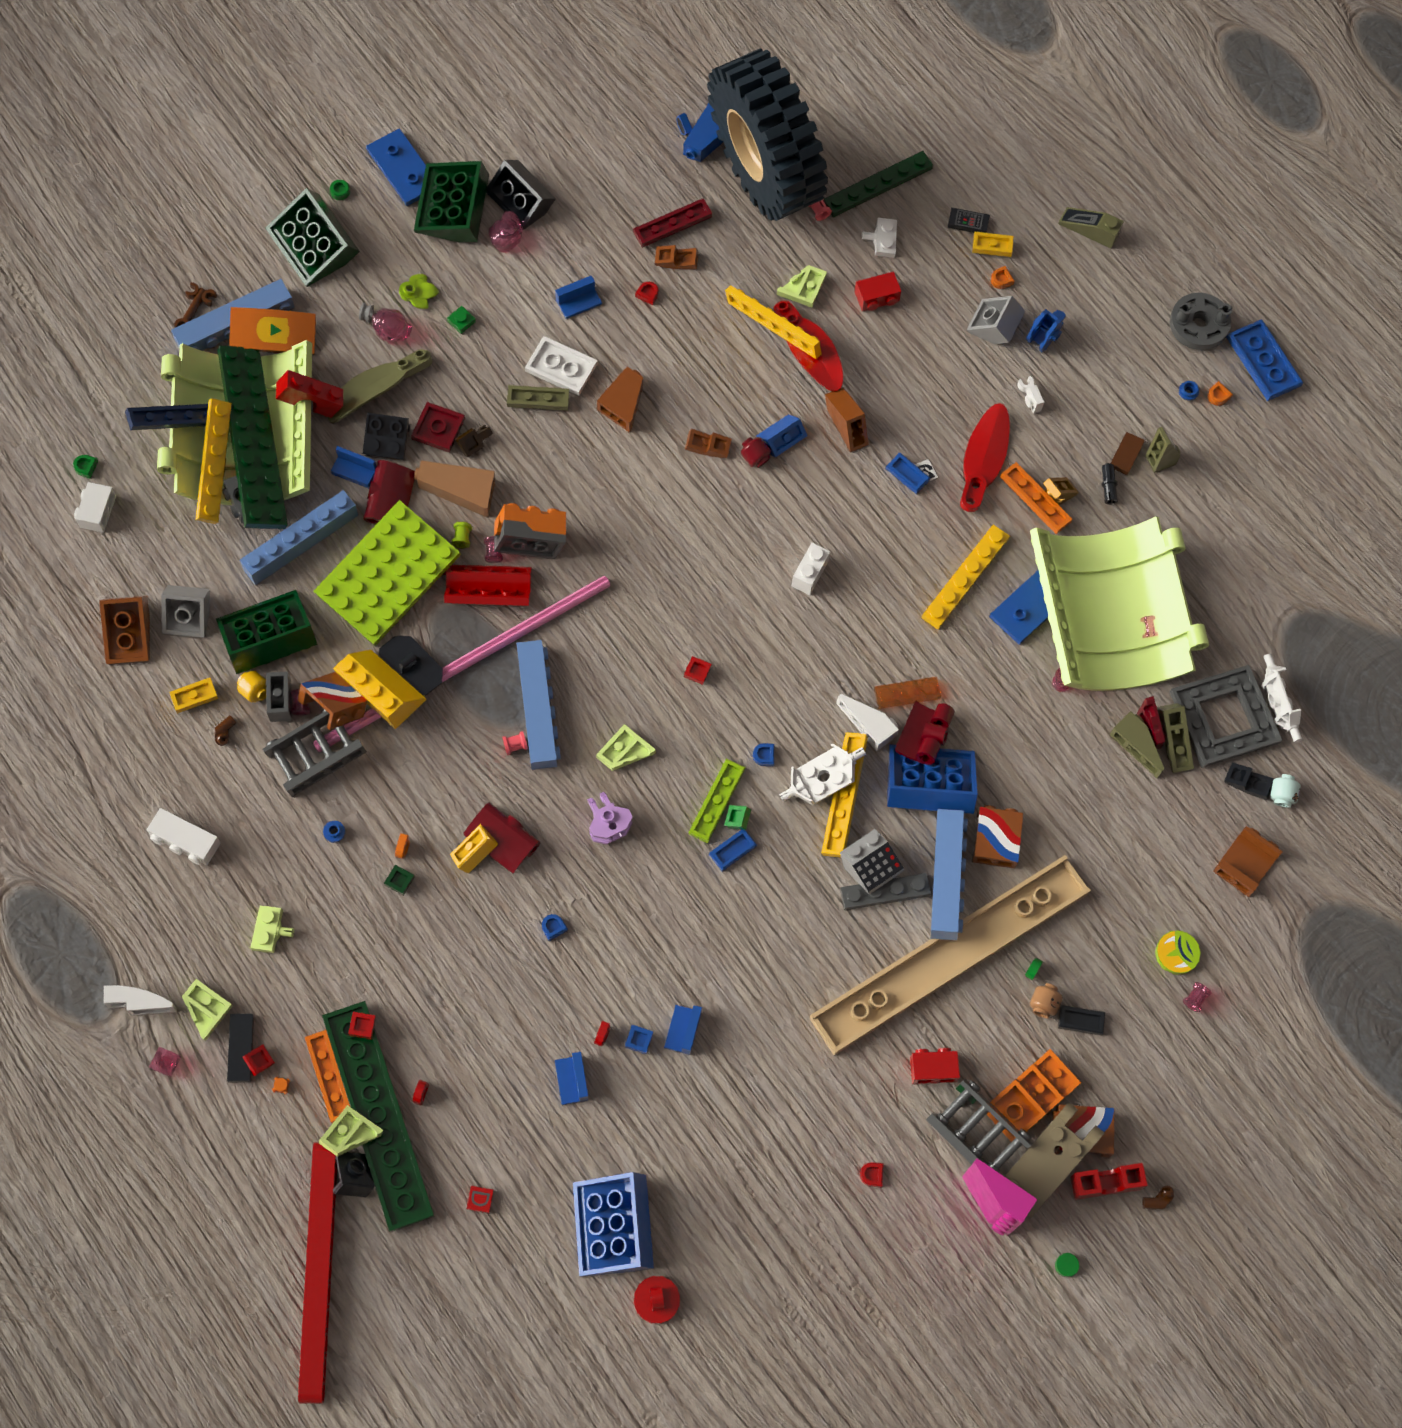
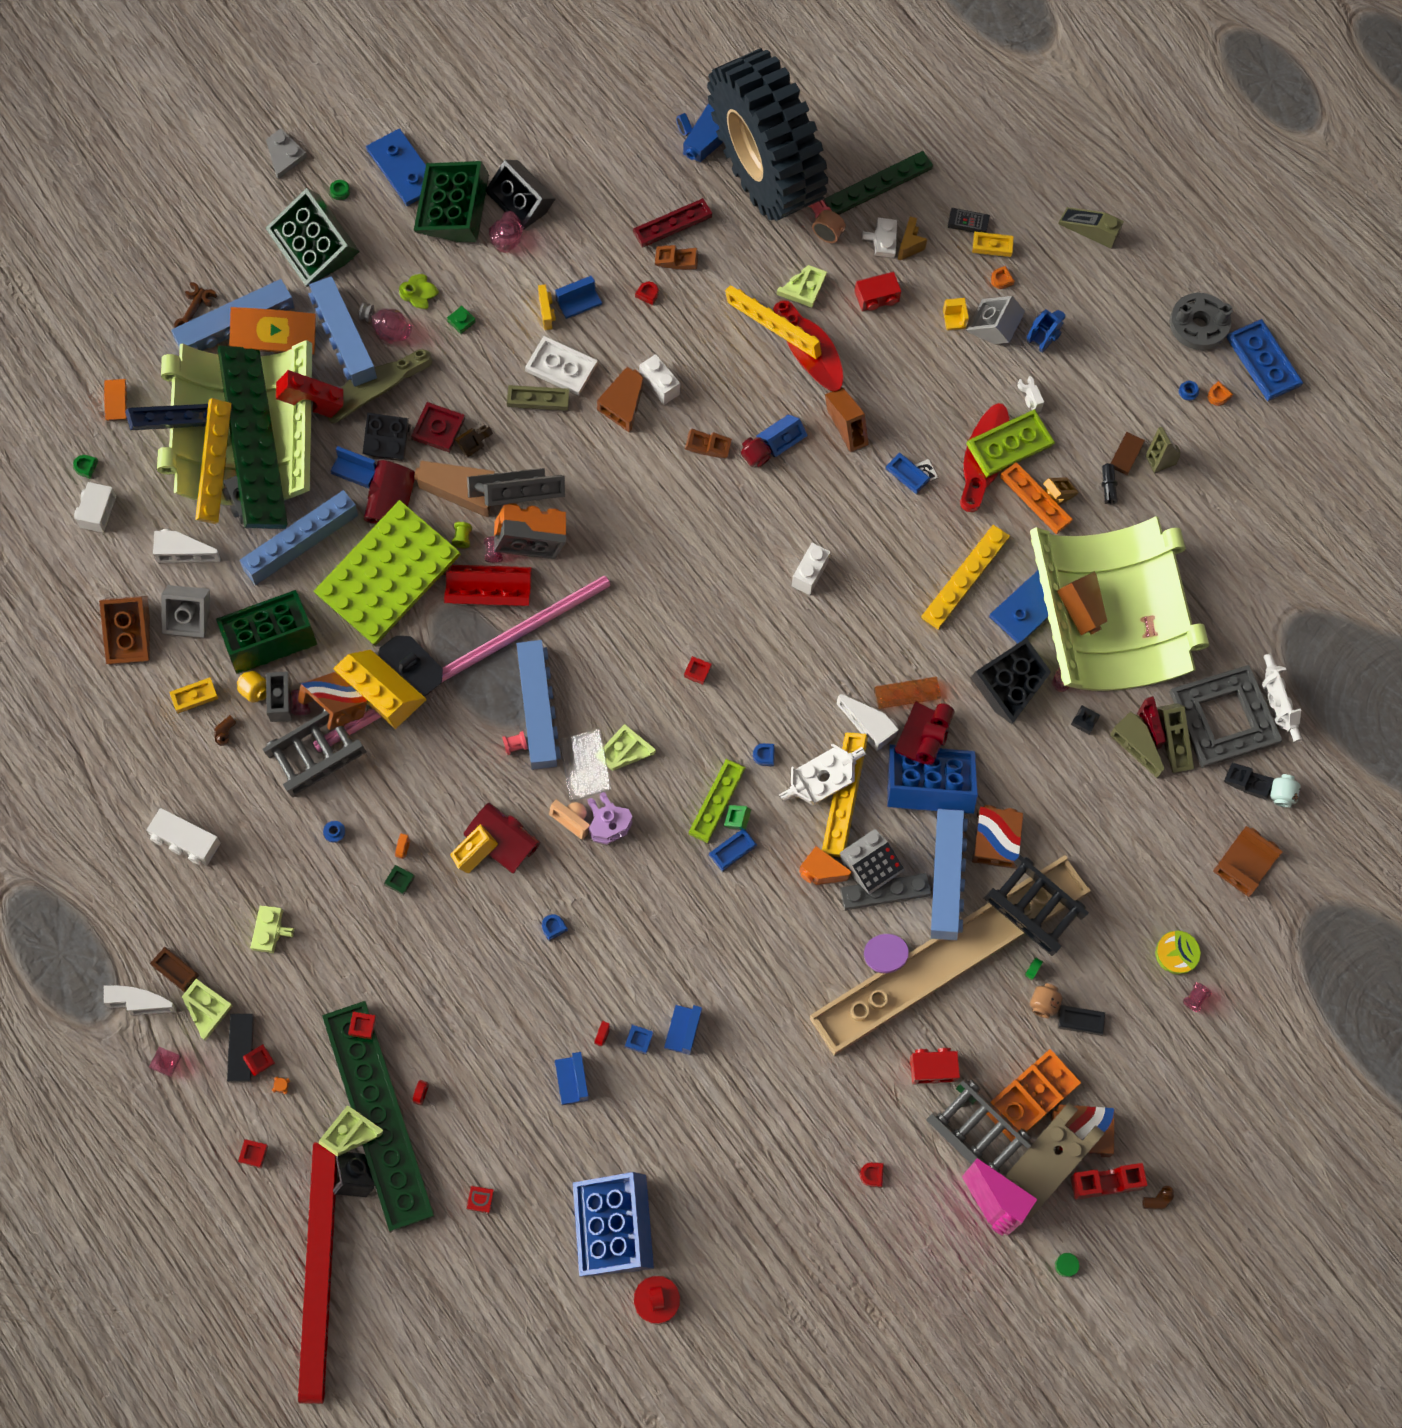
(115, 399): none -> orange slope
(174, 969): none -> reddish brown tile
(178, 548): none -> white slope
(253, 1153): none -> red plate
(284, 152): none -> light grey wing
(327, 1073): orange plate -> none
(342, 331): none -> medium blue brick
(516, 486): none -> dark grey fence
(547, 314): none -> yellow plate
(571, 817): none -> light nougat tile
(585, 765): none -> clear piece
(659, 379): none -> white brick
(823, 869): none -> orange slope
(828, 226): none -> nougat piece
(886, 953): none -> medium lavender piece
(911, 242): none -> pearl gold slope
(955, 314): none -> yellow panel
(1010, 443): none -> lime tile
(1012, 679): none -> black wedge
(1015, 912): none -> black fence
(1084, 603): none -> dark orange slope
(1085, 719): none -> black tile

